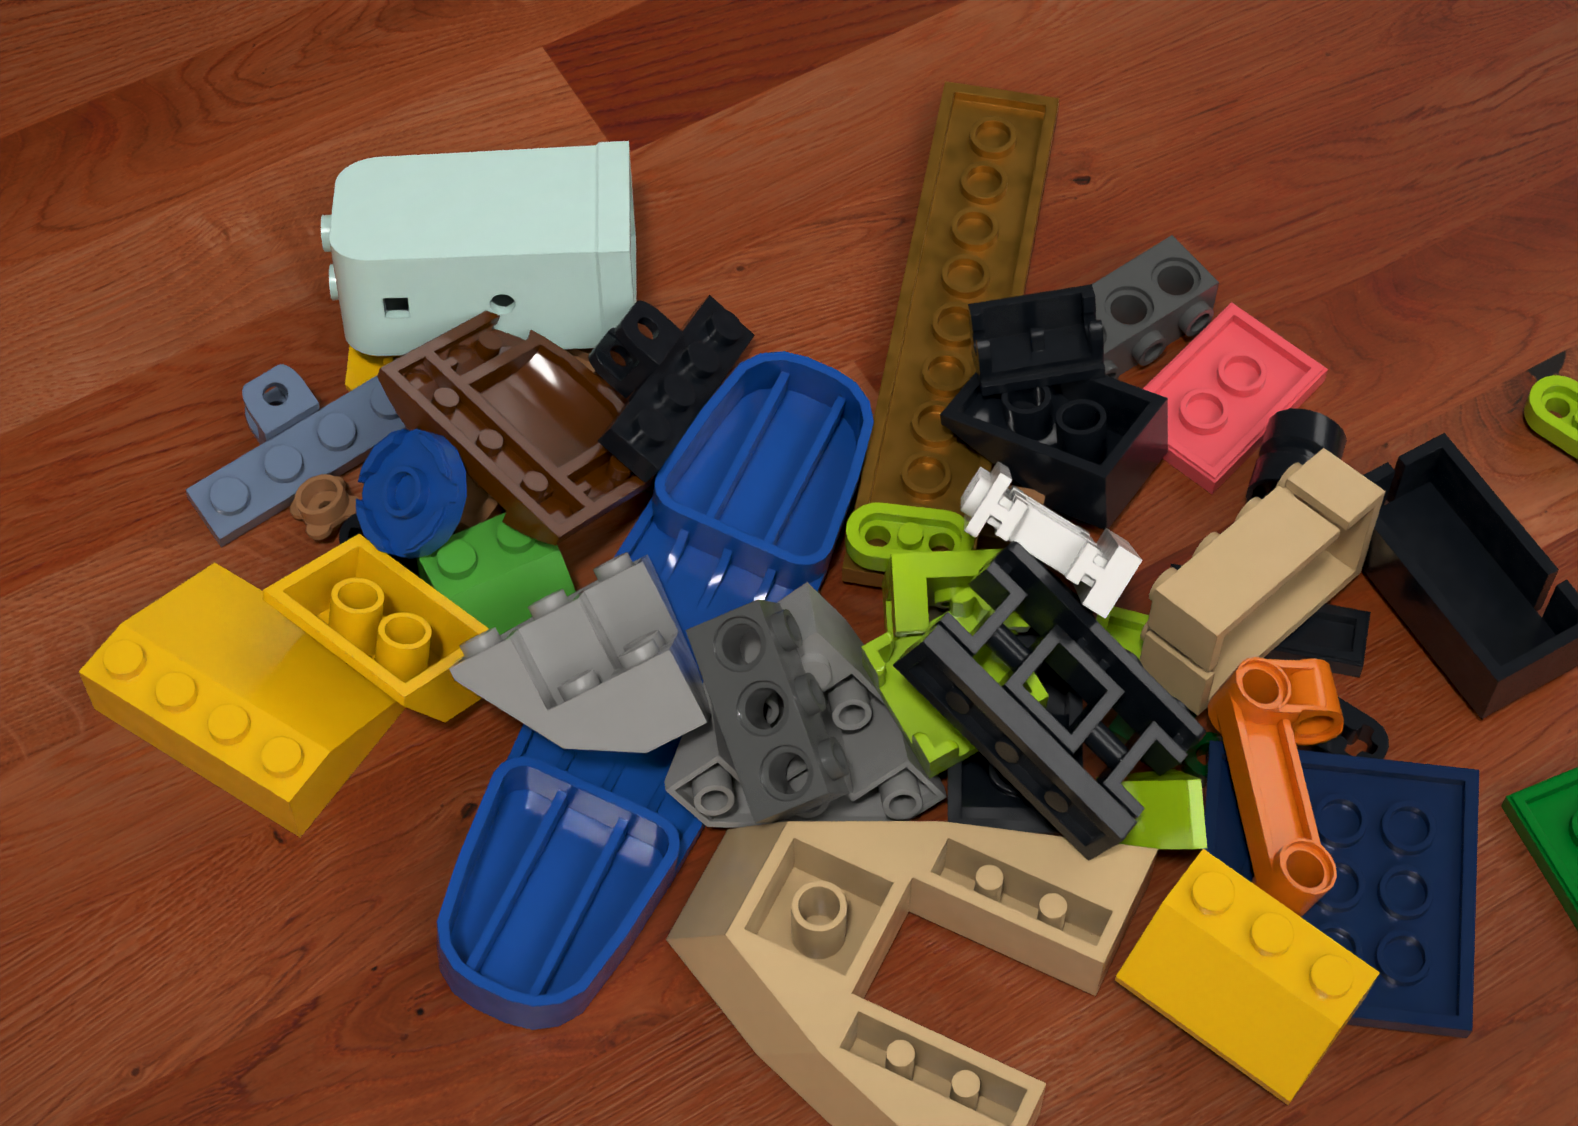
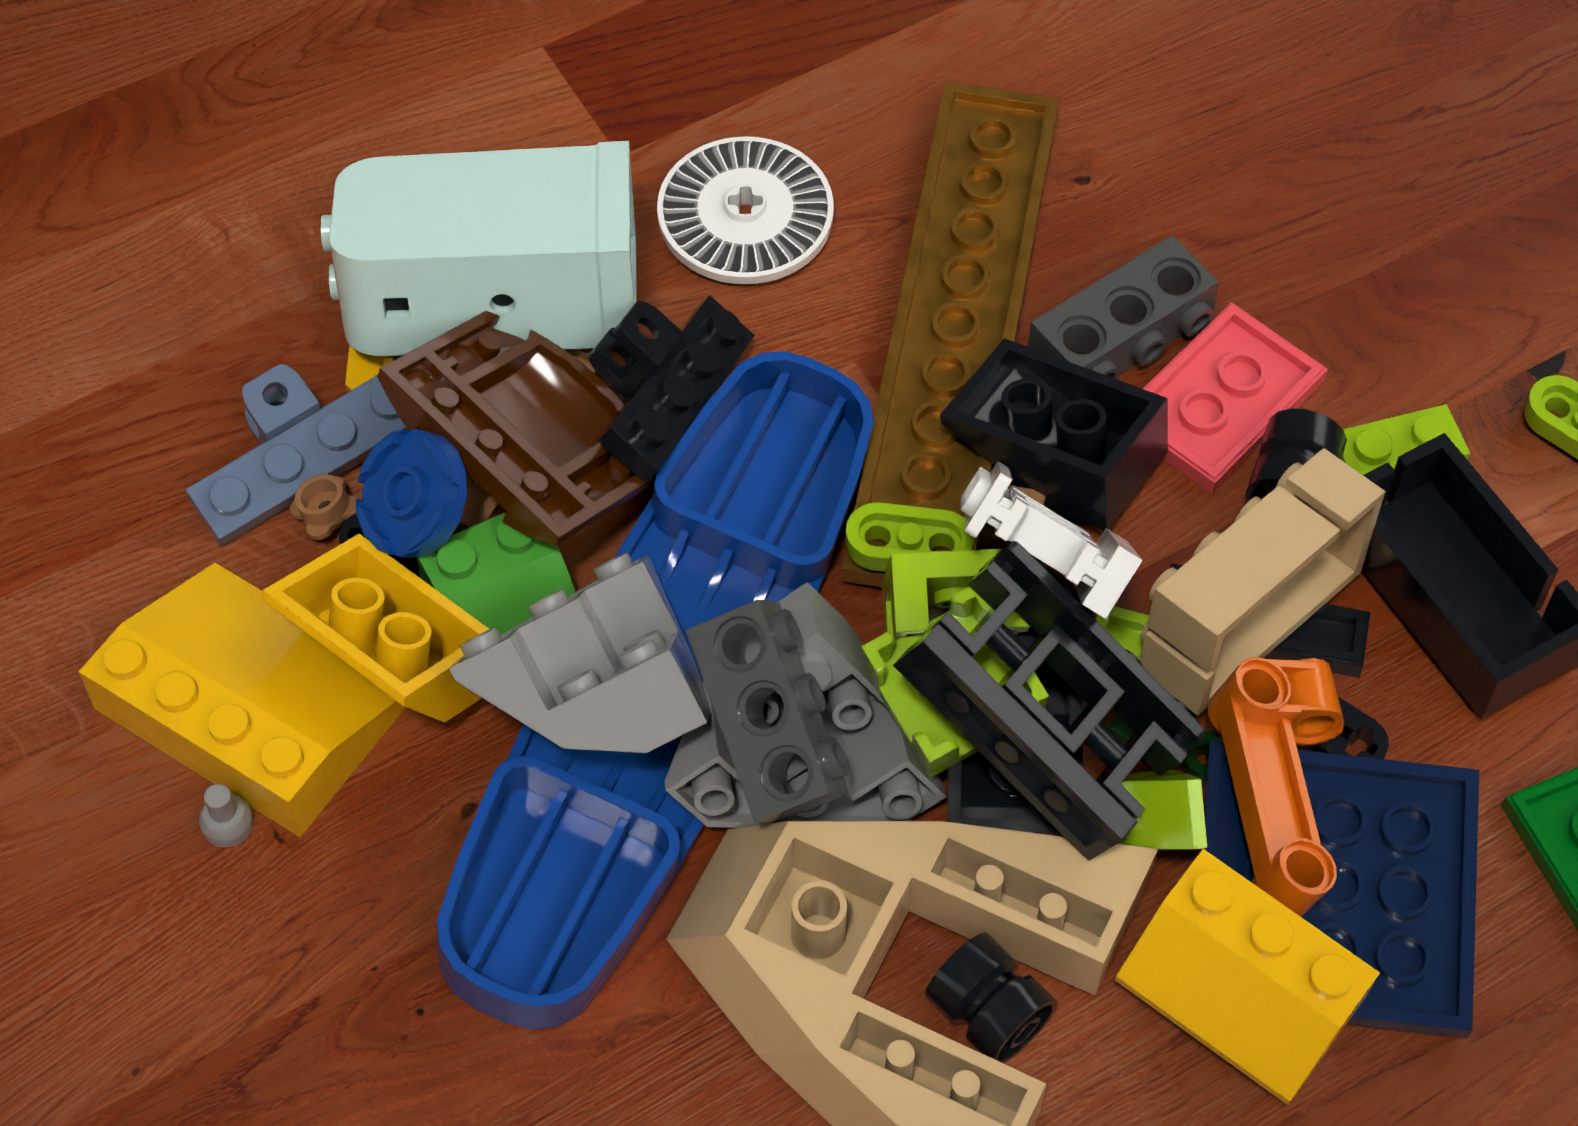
(225, 817): none -> light grey piece
(787, 217): none -> piece
(981, 989): none -> black wheel
(1036, 340): black hinge -> none
(1389, 438): none -> lime plate

